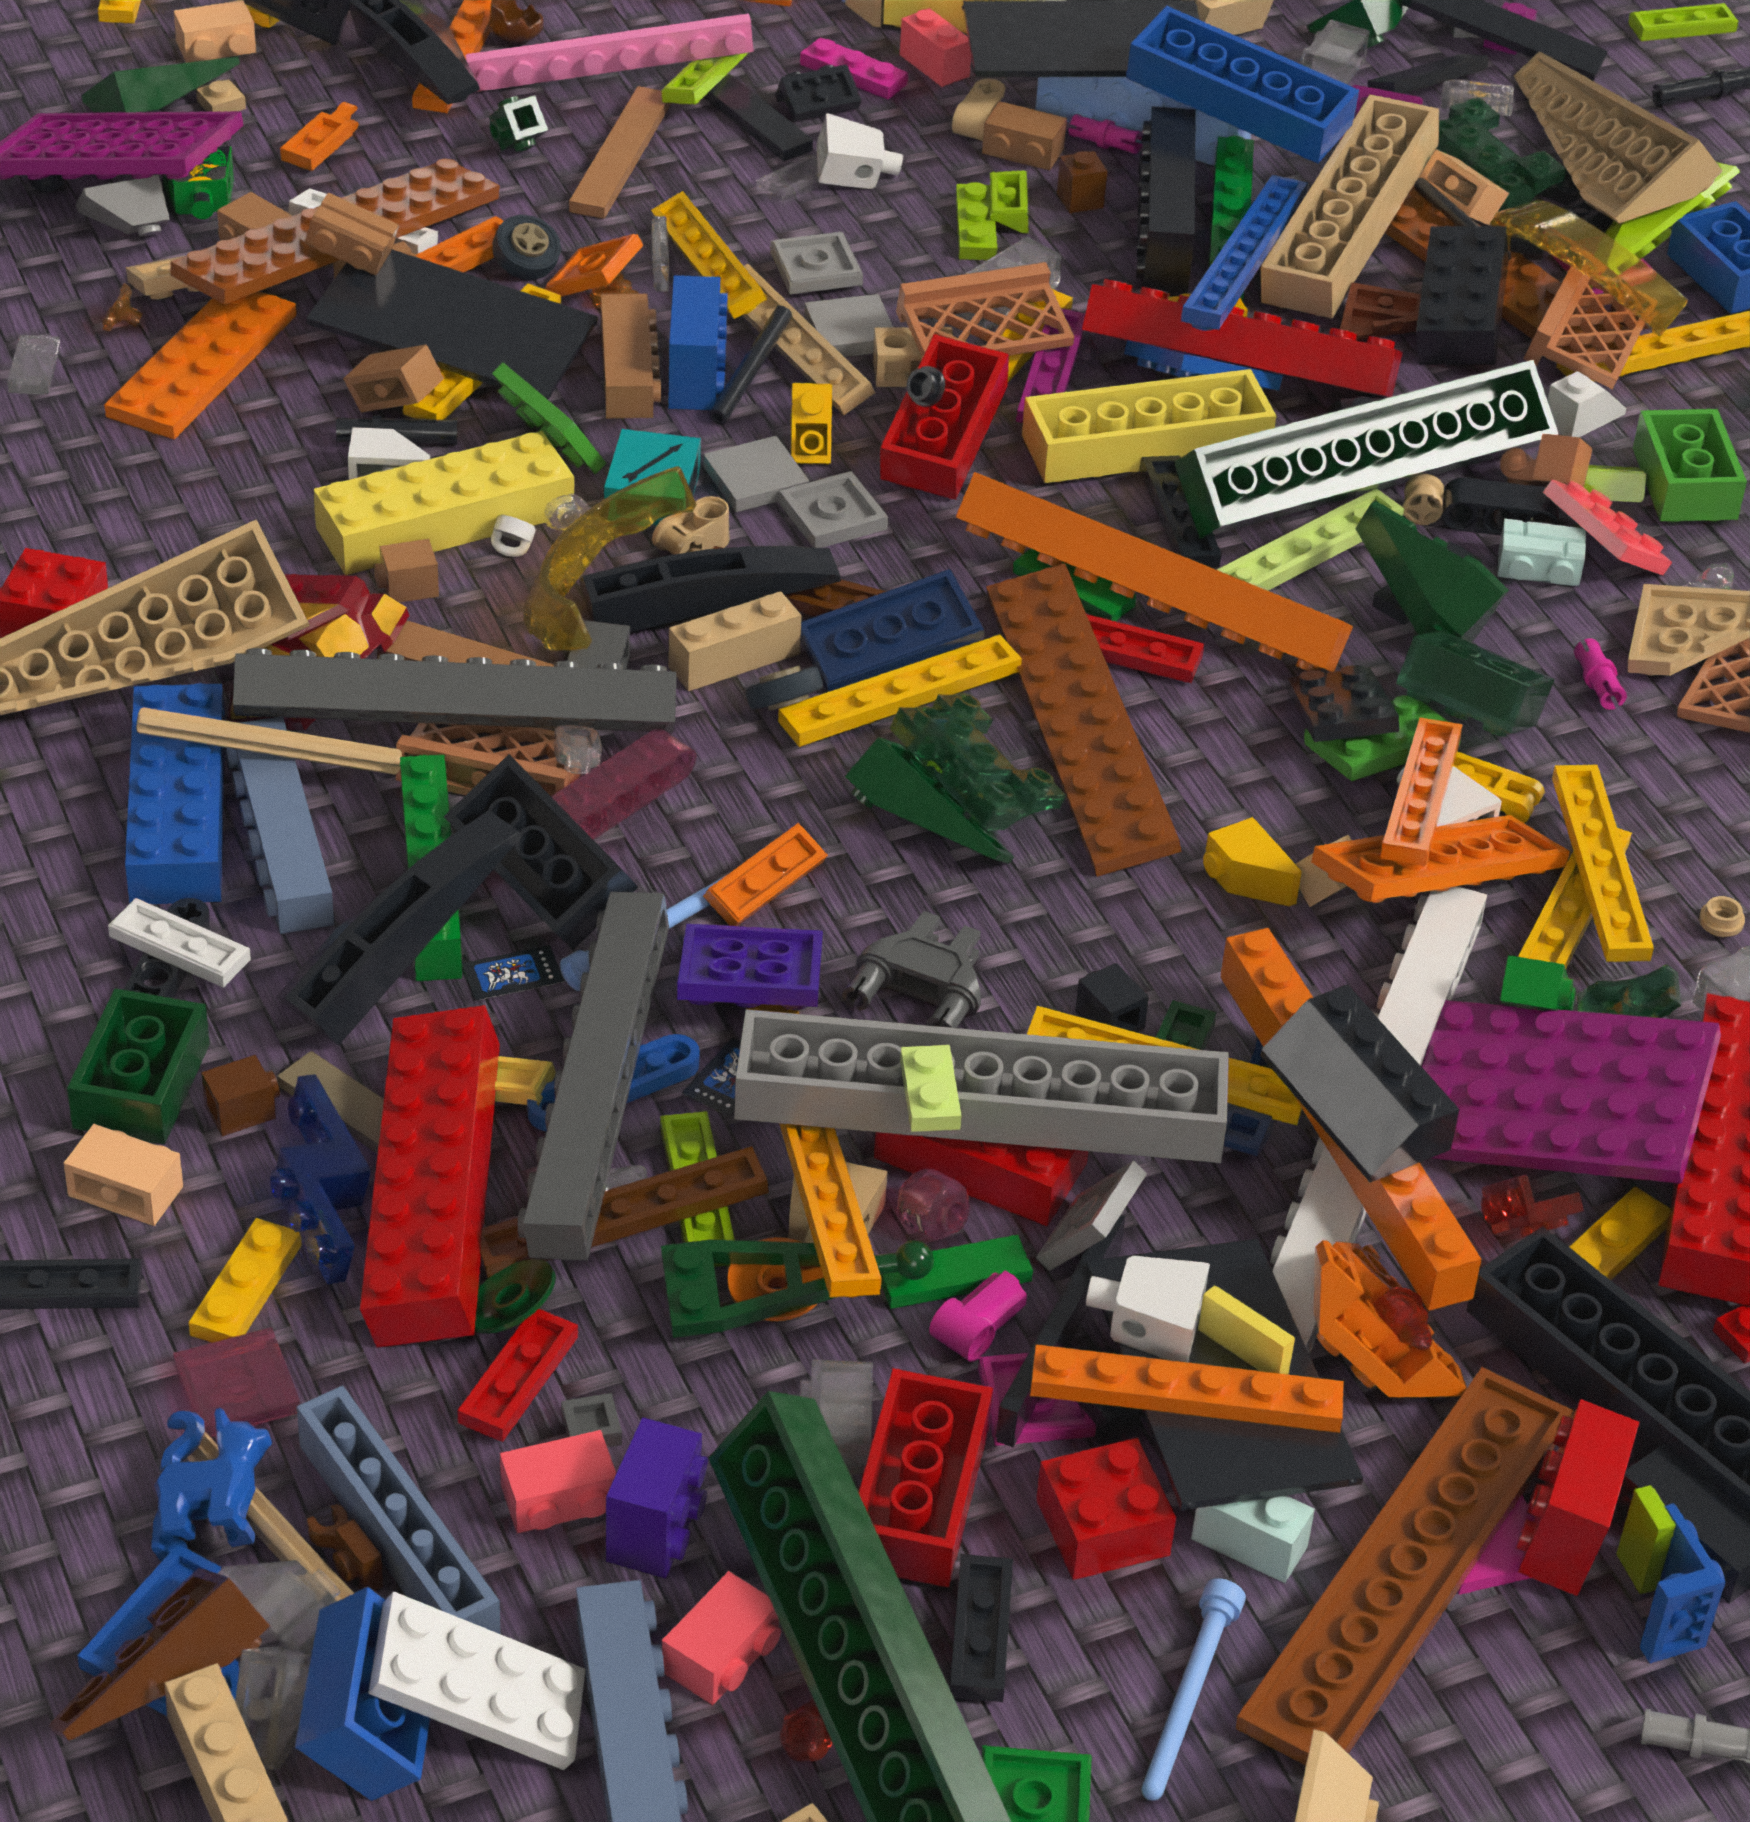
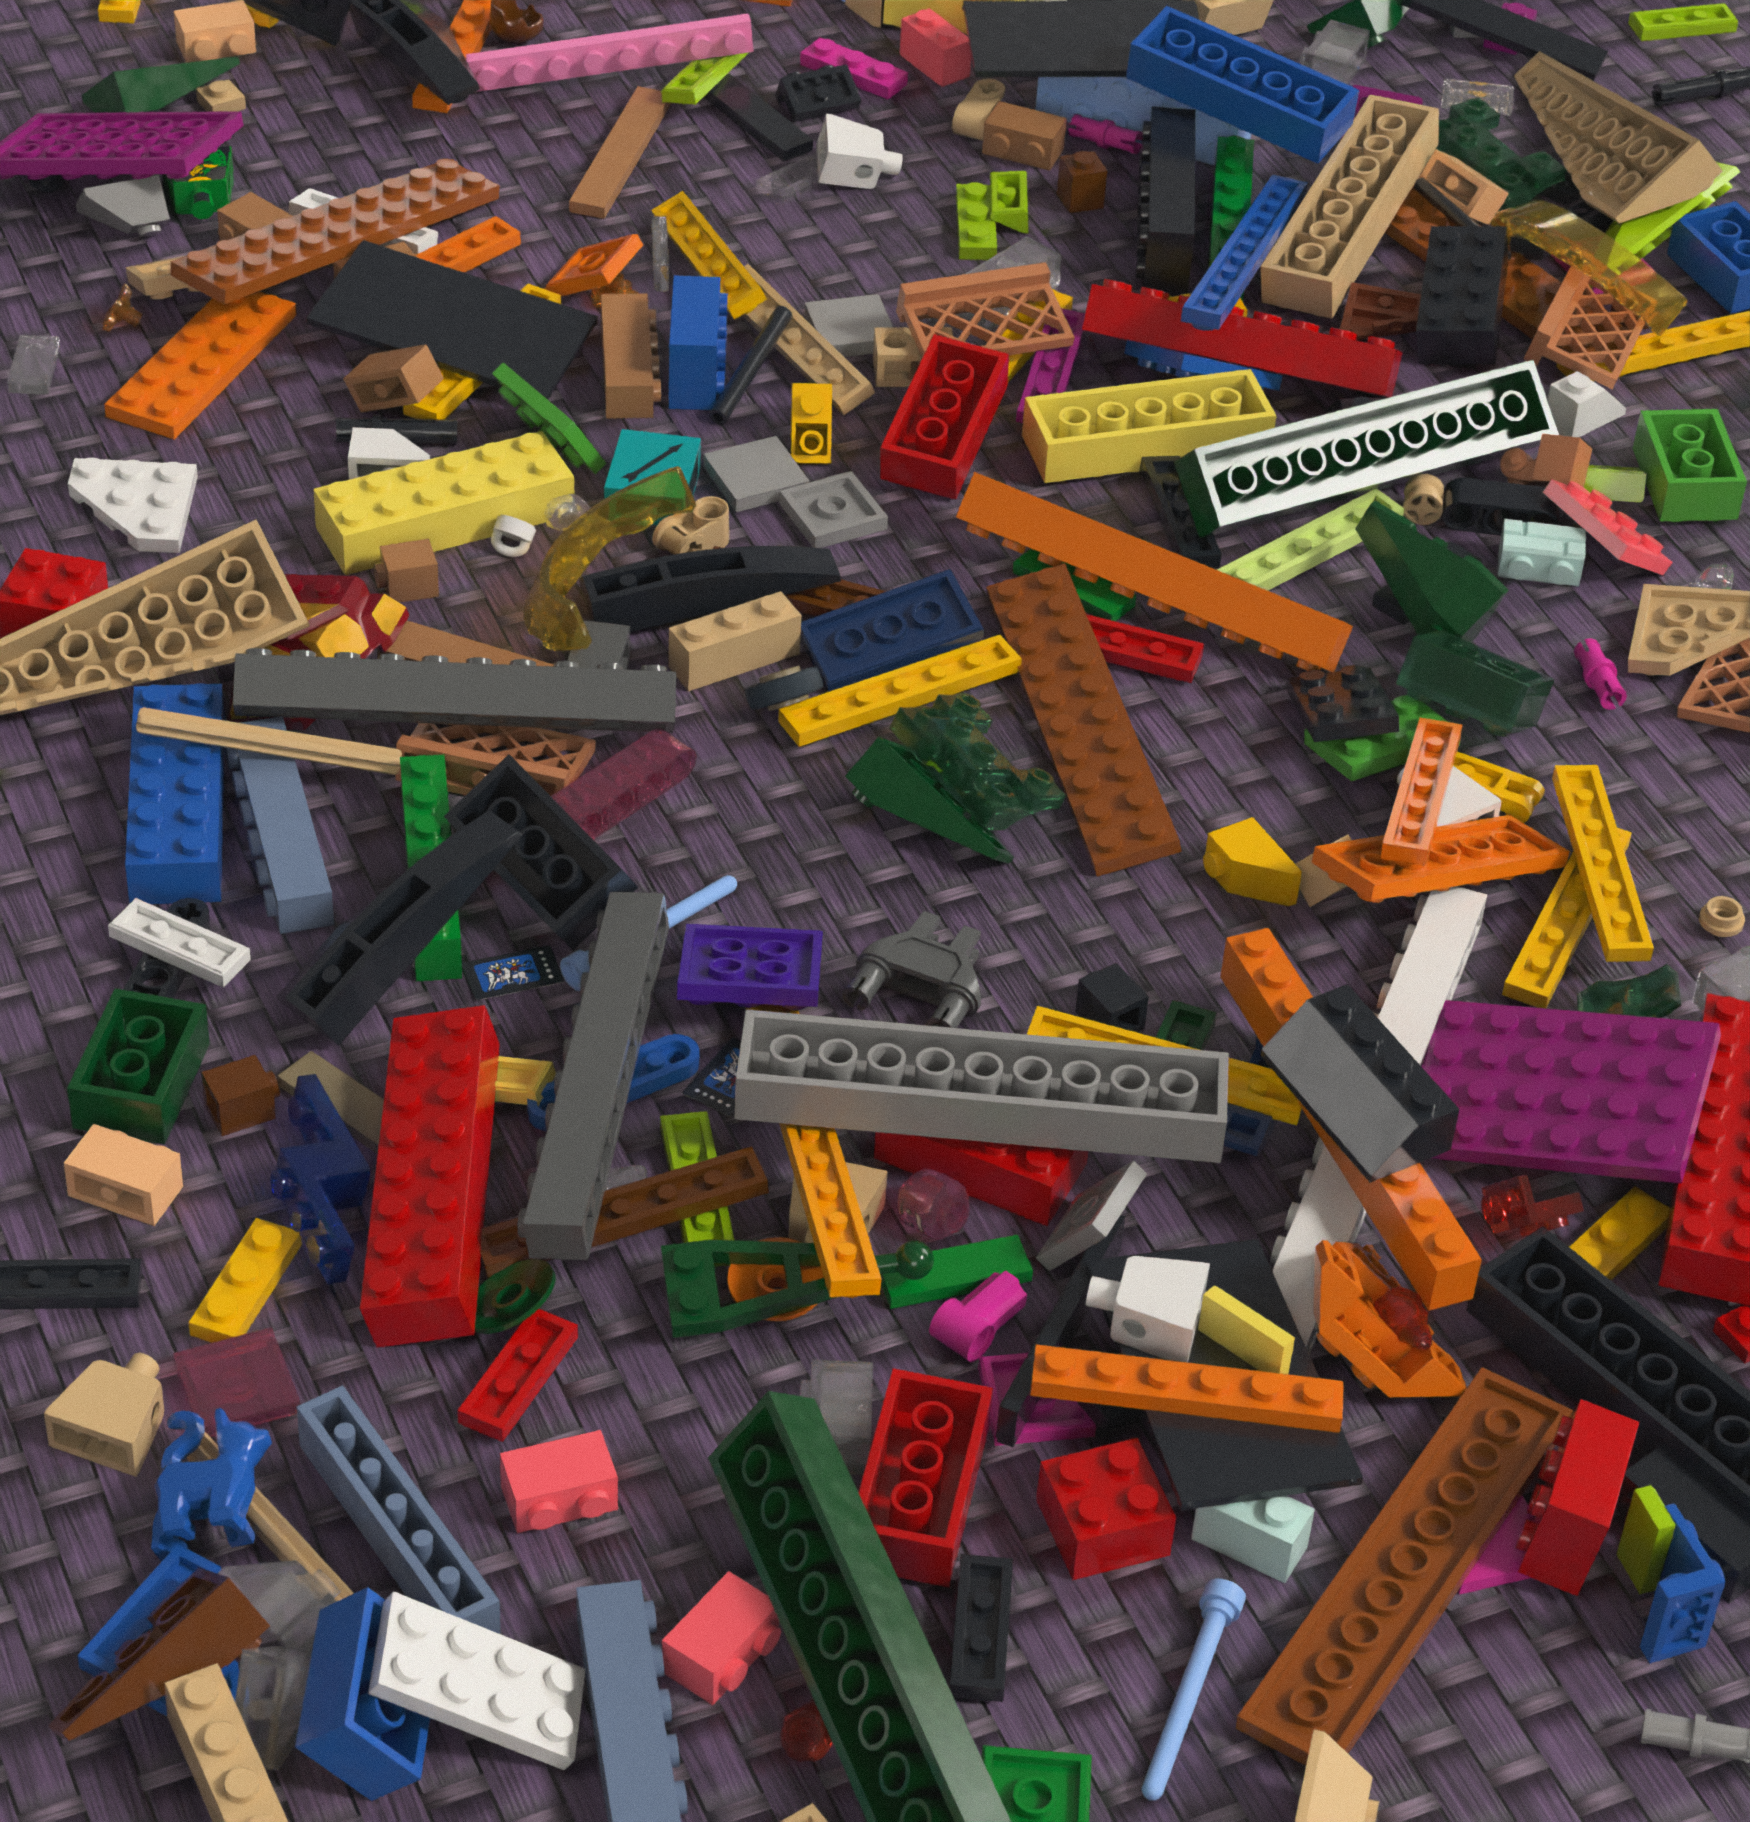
(109, 1414): none -> tan torso
(138, 498): none -> white plate
(320, 137): orange plate -> none
(351, 234): medium nougat brick -> none
(355, 1555): reddish brown plate -> none
(517, 123): dark green brick -> none
(540, 243): black wheel -> none
(577, 748): clear plate -> none
(591, 1415): dark grey plate -> none
(655, 1498): dark purple brick -> none
(765, 875): orange tile -> none
(816, 262): light grey plate -> none
(926, 386): black plate -> none
(930, 1088): yellowish green plate -> none
(1430, 73): black tile -> none
(1537, 985): green brick -> none

